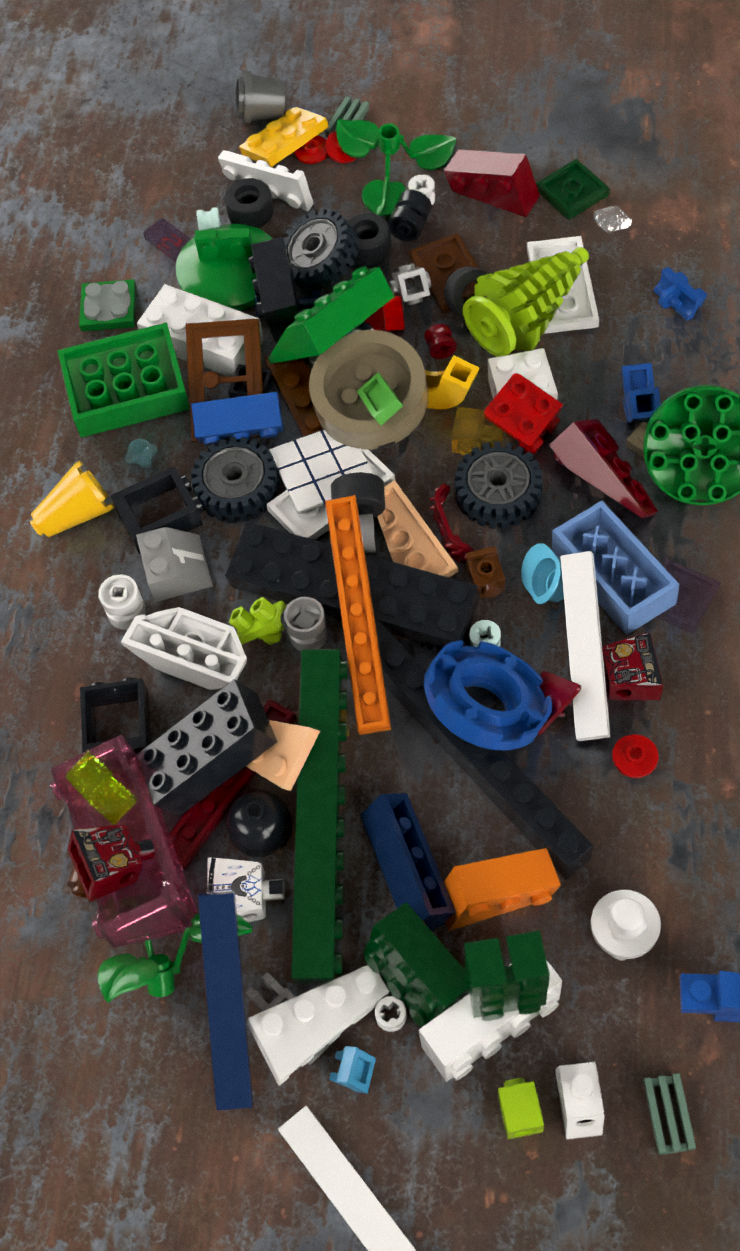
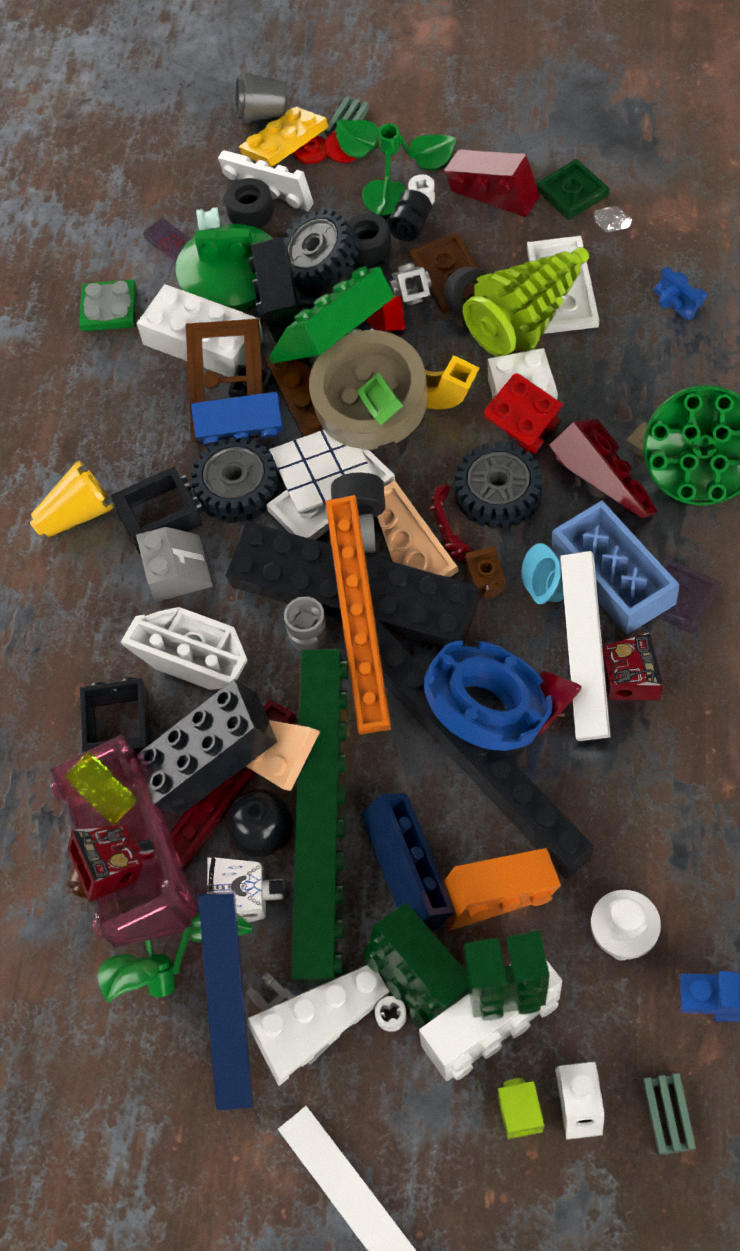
(121, 600): white wheel -> none
(123, 380): green slope -> none
(137, 447): clear light blue plate -> none
(261, 622): lime hips -> none
(354, 1070): dark azure tile -> none
(440, 341): dark red wheel -> none
(471, 431): clear yellow brick -> none
(482, 628): light aqua wheel -> none
(635, 756): red piece -> none
(640, 395): blue brick -> none

